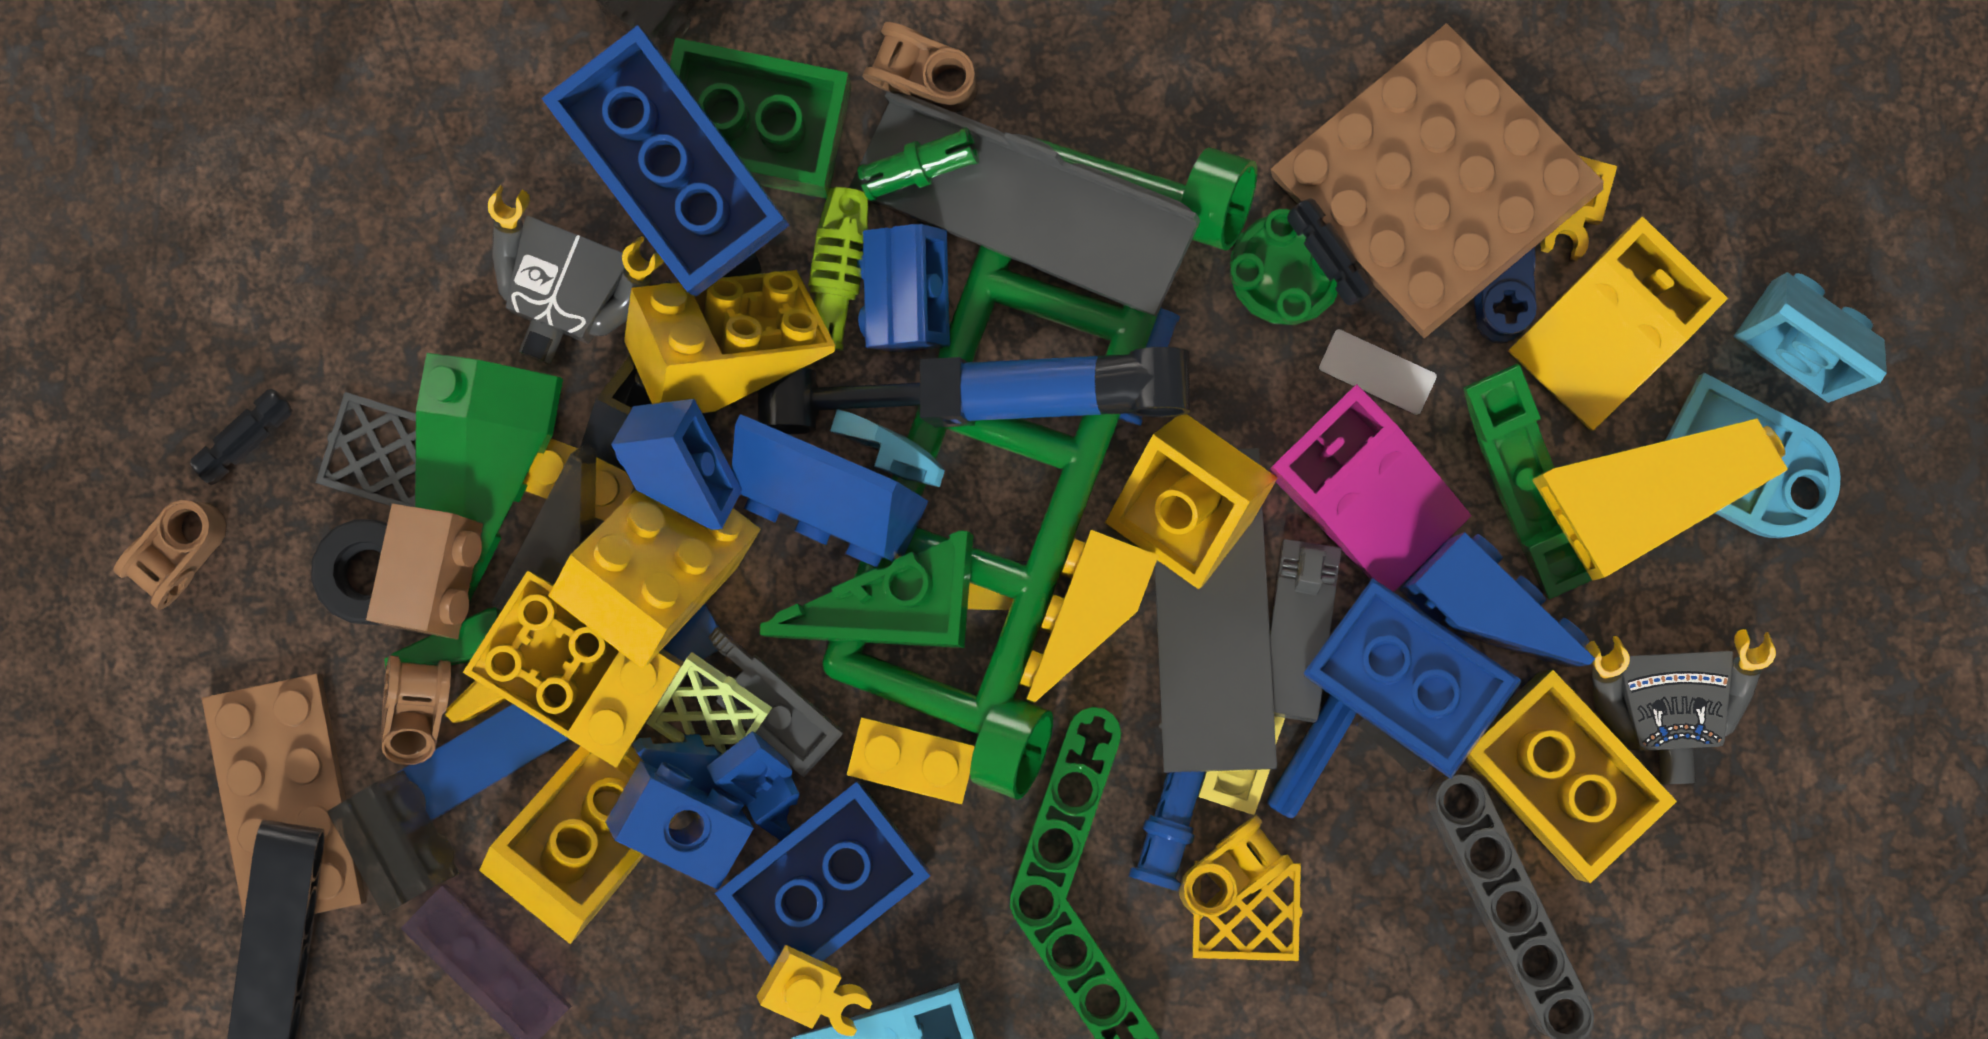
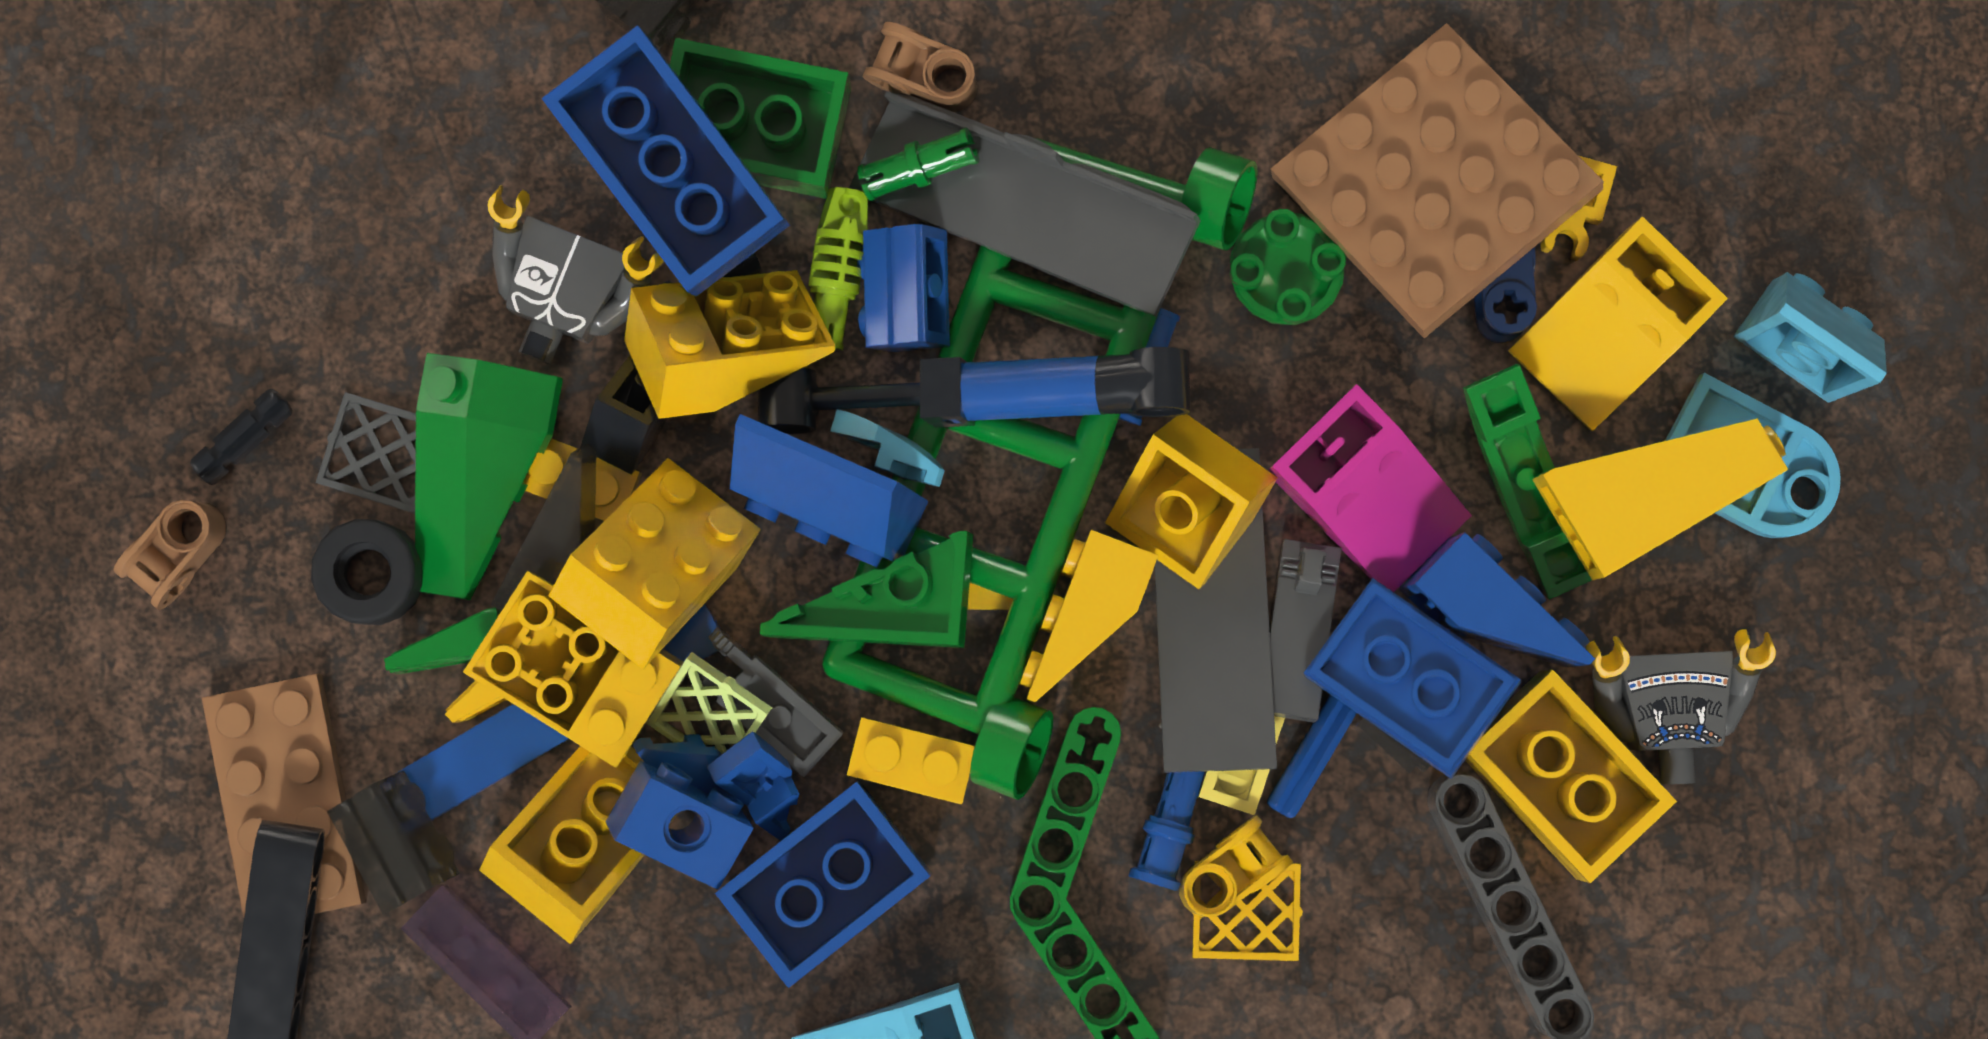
(413, 709): medium nougat piece -> none
(425, 571): medium nougat brick -> none
(677, 461): blue slope -> none
(806, 988): yellow plate -> none
(1330, 251): black axle -> none
(1377, 371): white sticker -> none

